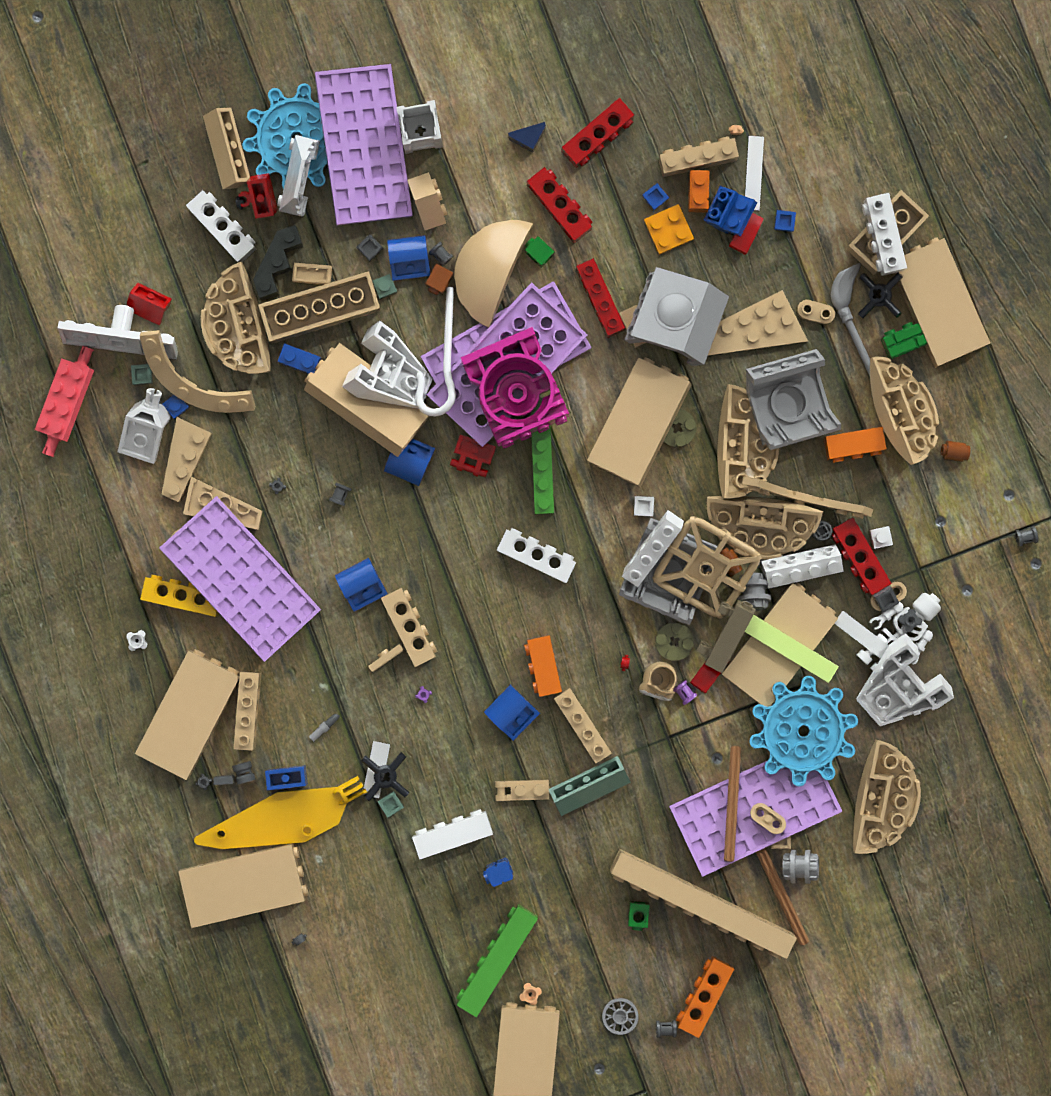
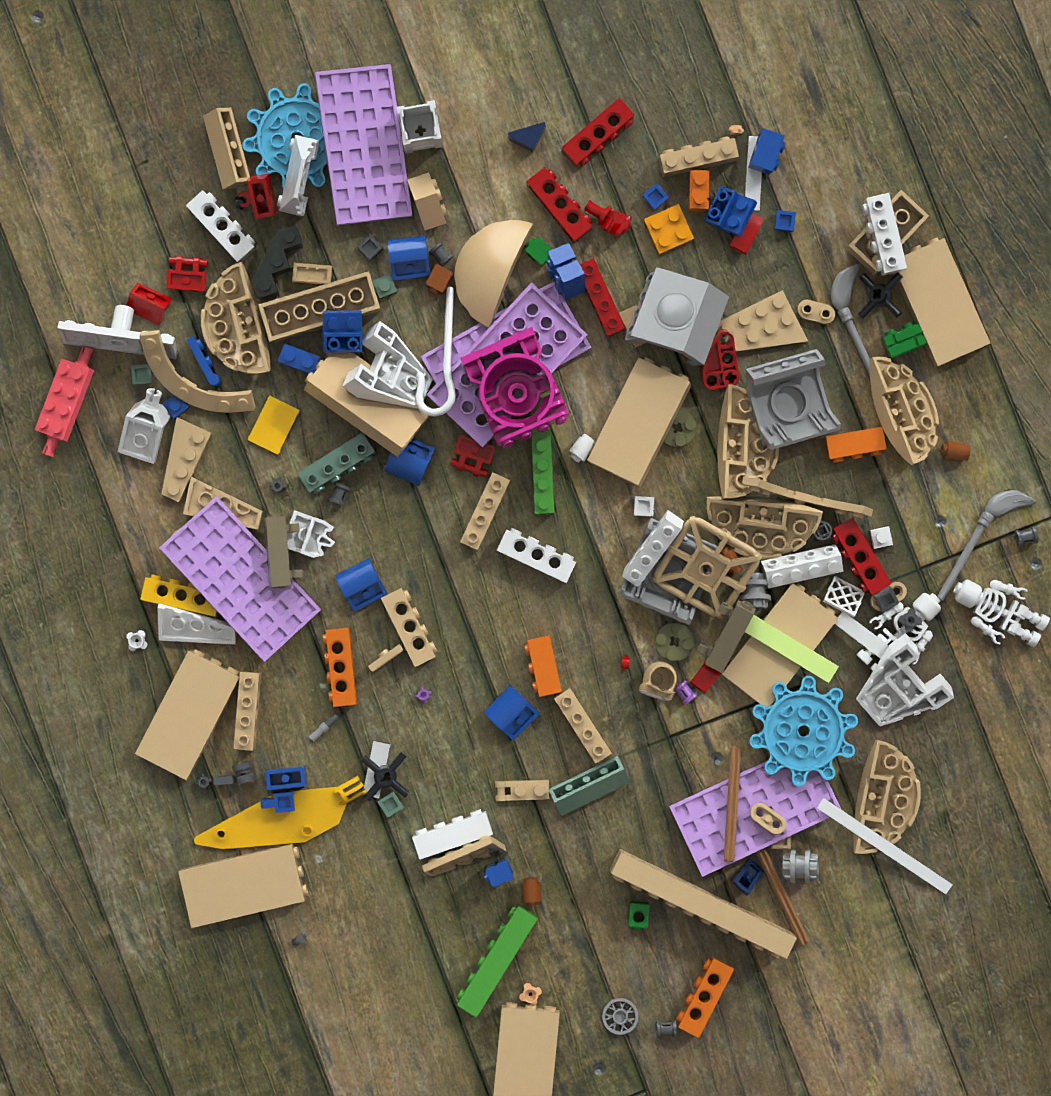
(187, 280): none -> red plate
(192, 627): none -> white wing
(205, 362): none -> blue plate
(273, 425): none -> yellow piece
(277, 551): none -> dark tan brick
(282, 802): none -> blue plate
(311, 535): none -> white plate
(336, 463): none -> sand green brick
(342, 331): none -> blue brick
(349, 696): none -> orange brick
(464, 855): none -> tan wing
(485, 511): none -> tan brick
(531, 891): none -> dark orange brick
(567, 274): none -> blue piece
(582, 448): none -> white brick
(611, 221): none -> red piece
(715, 365): none -> red beam
(747, 876): none -> dark blue slope
(766, 151): none -> blue brick
(850, 587): none -> white window
(884, 846): none -> white sticker
(971, 595): none -> white piece
(995, 507): none -> light grey piece

